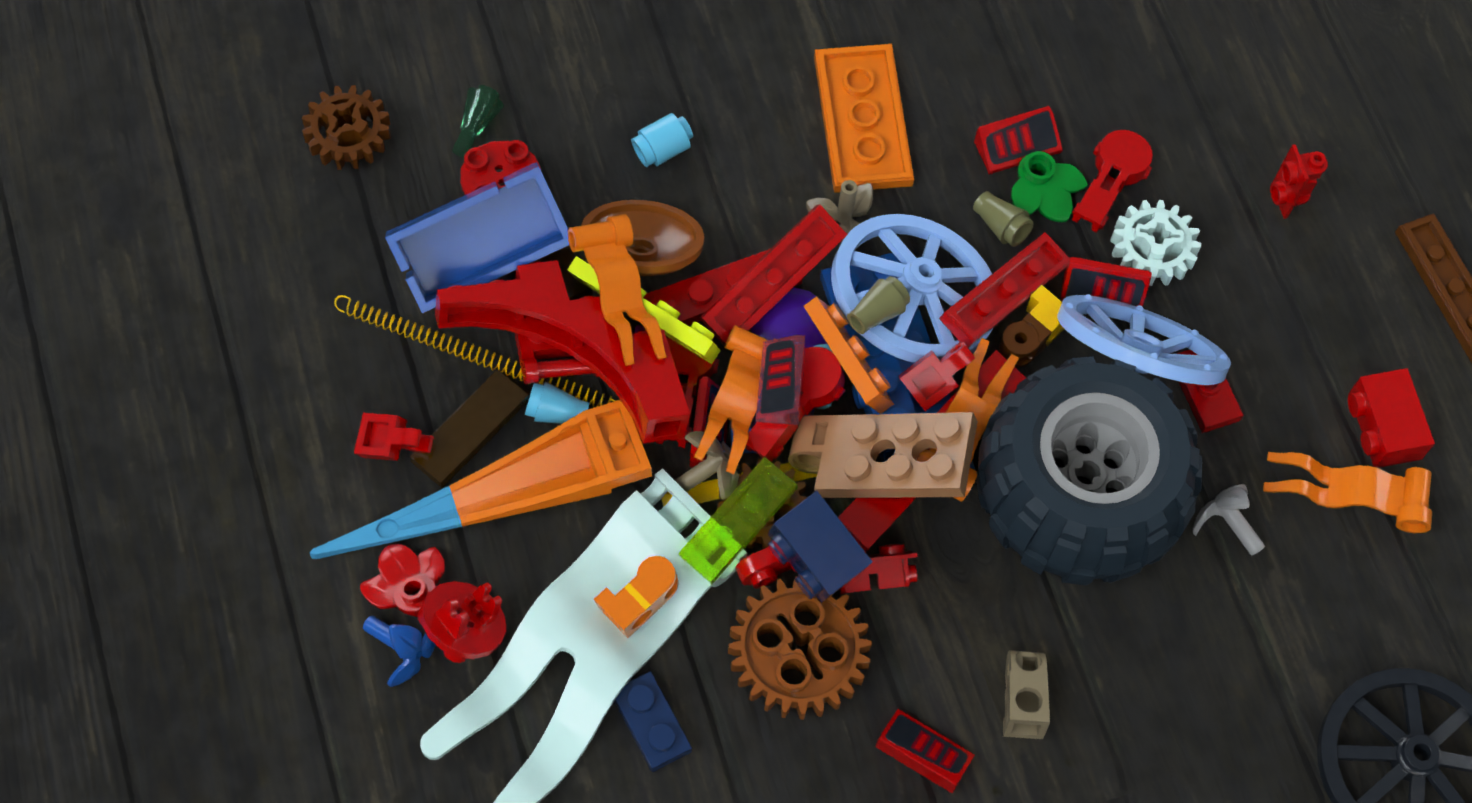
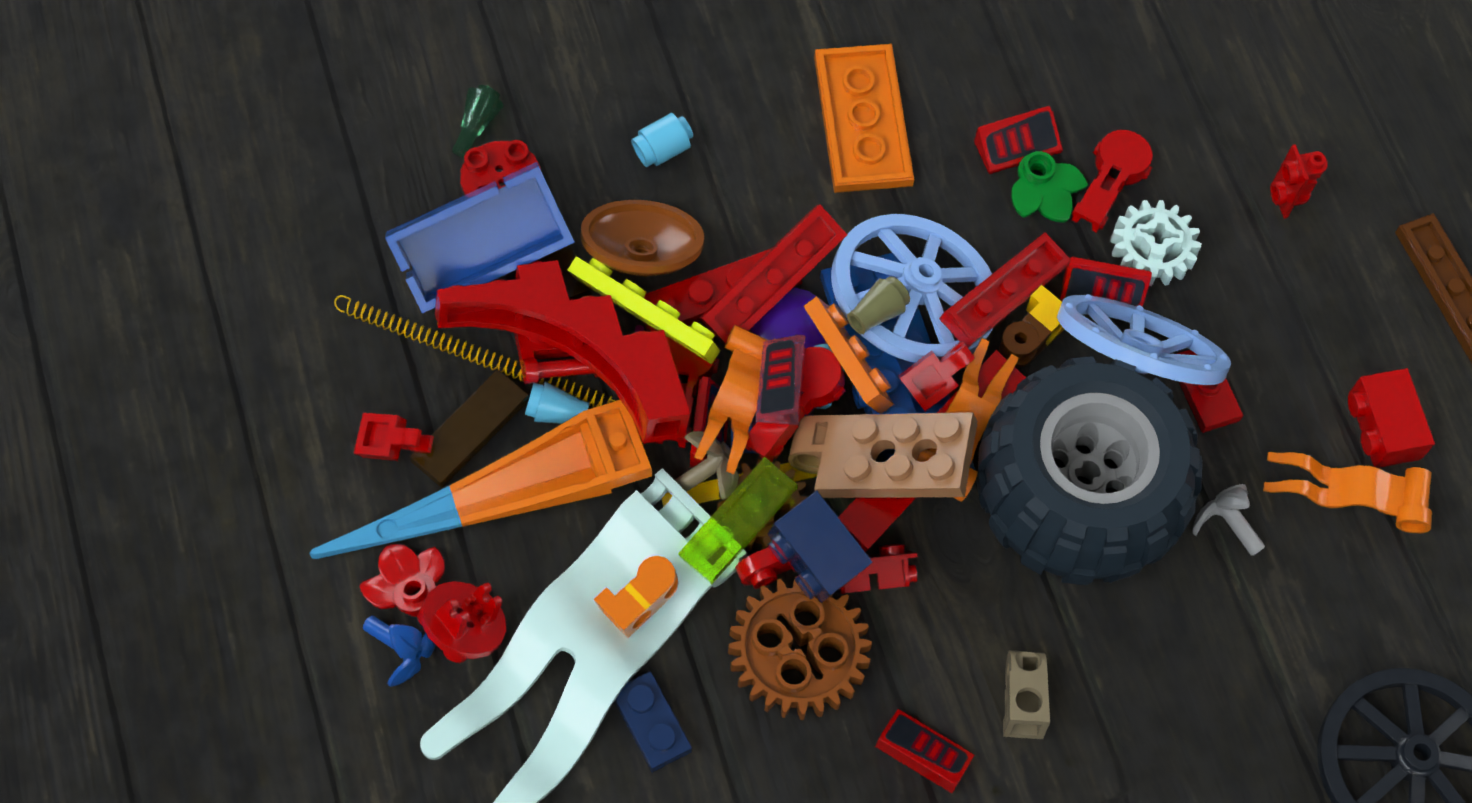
(346, 127): reddish brown gear -> none
(617, 279): orange flag -> none
(853, 202): dark tan plant -> none
(1004, 219): olive cone -> none

